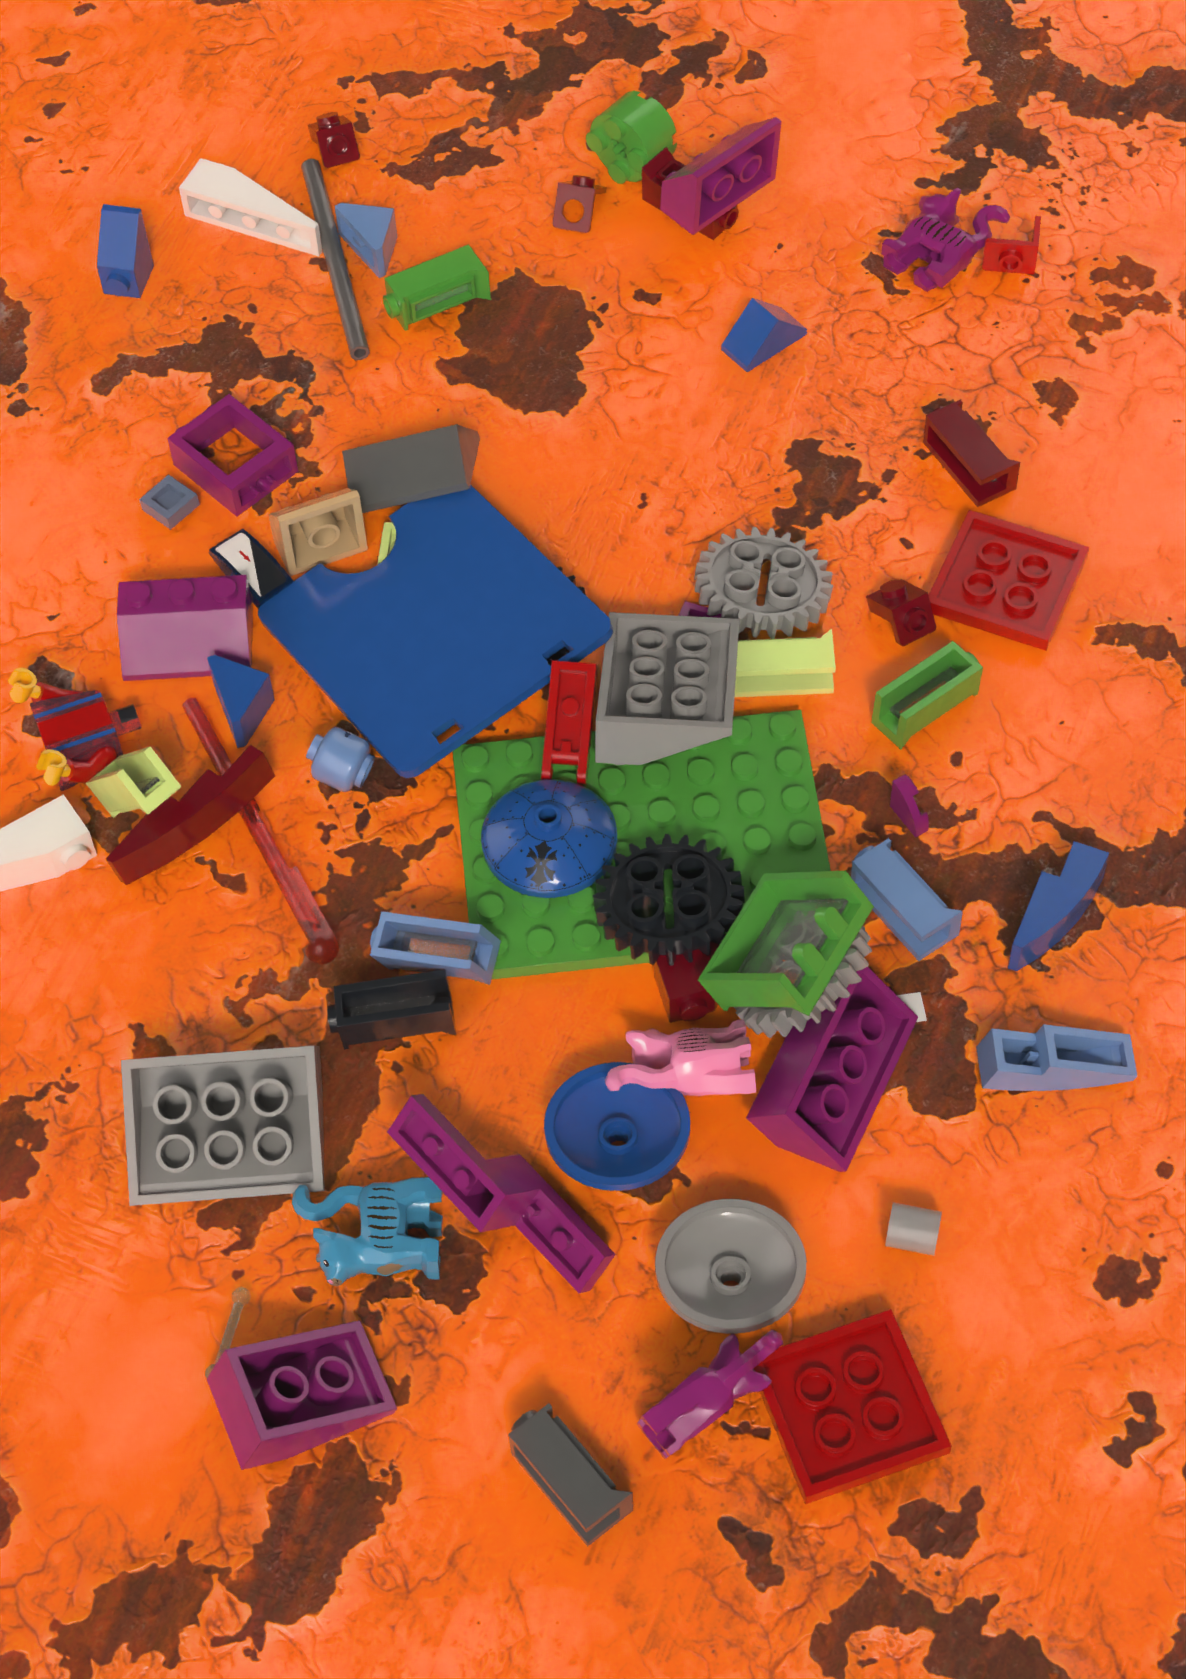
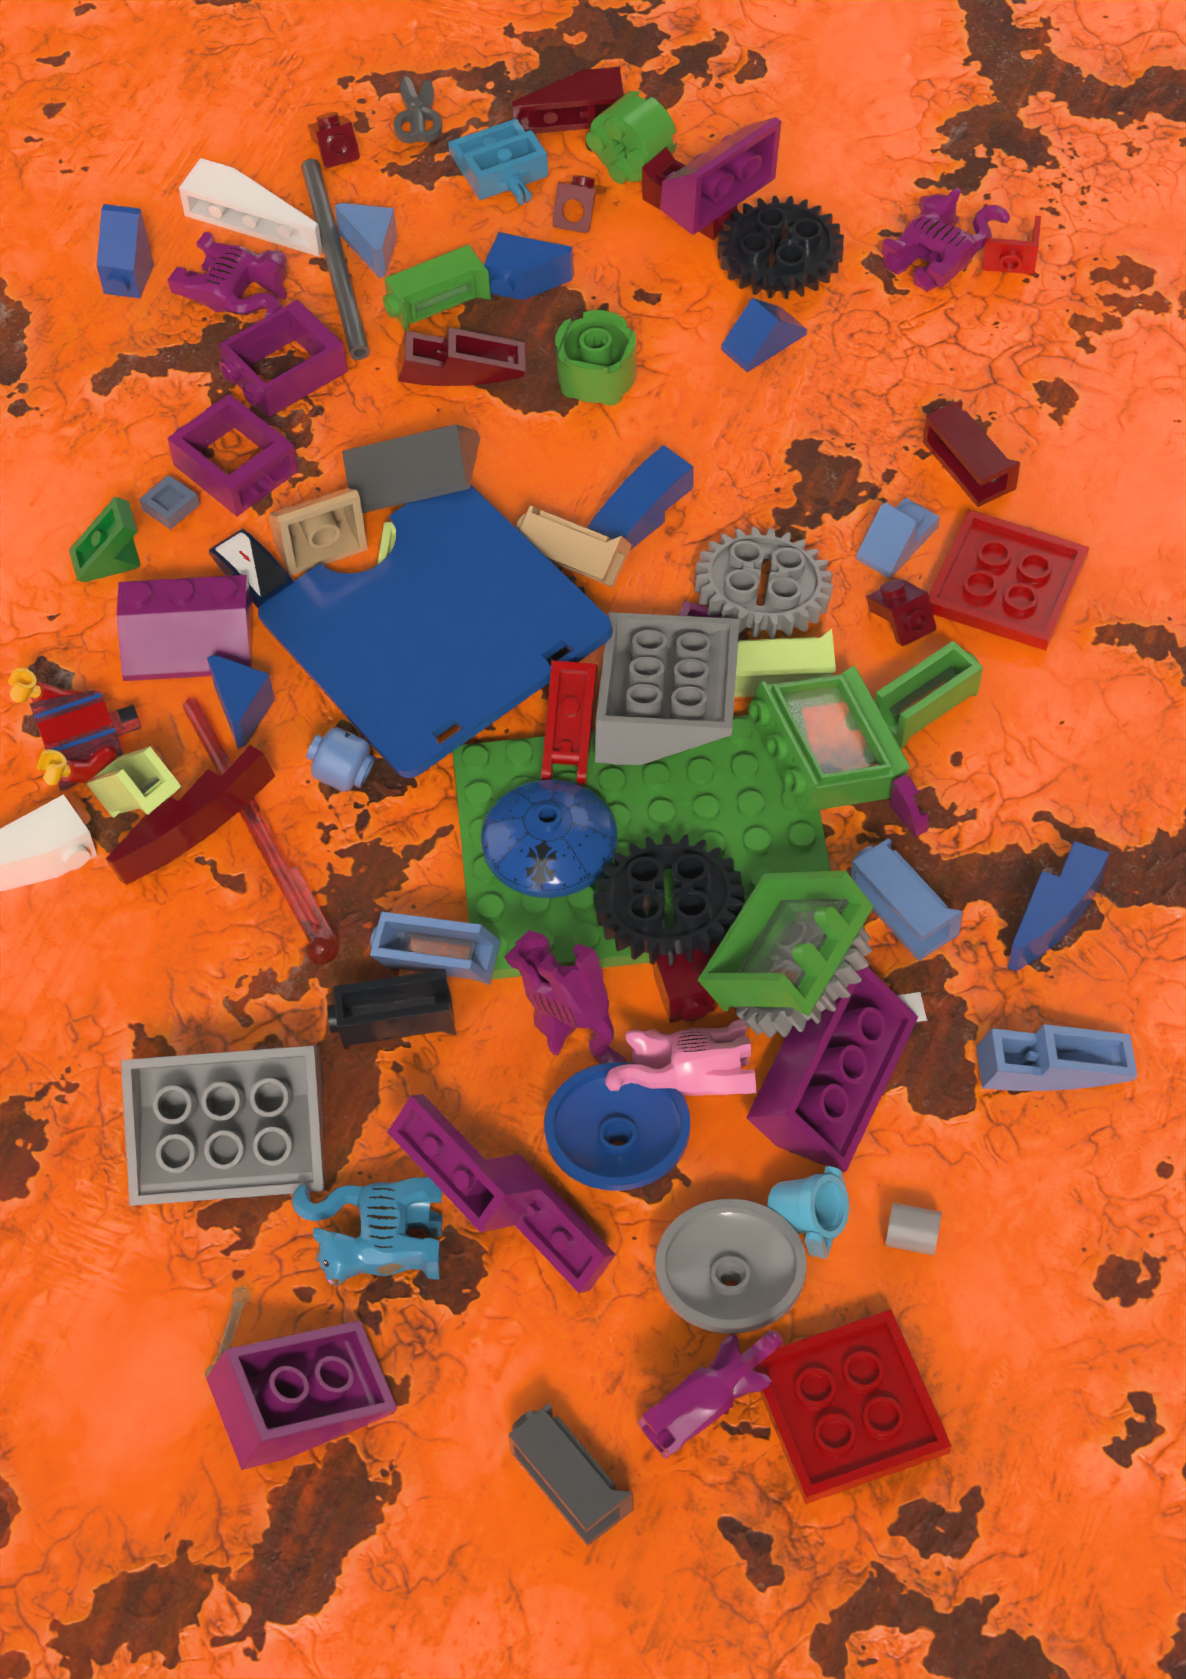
(106, 544): none -> green slope
(227, 276): none -> magenta animal
(270, 335): none -> magenta window
(417, 111): none -> dark grey piece
(459, 359): none -> dark red slope
(500, 160): none -> dark azure plate
(527, 266): none -> blue slope
(565, 994): none -> magenta animal
(570, 101): none -> dark red slope
(575, 546): none -> tan window
(596, 357): none -> bright green brick
(644, 496): none -> blue slope
(801, 259): none -> black gear
(814, 1208): none -> medium azure piece
(828, 740): none -> bright green window
(896, 536): none -> medium blue slope

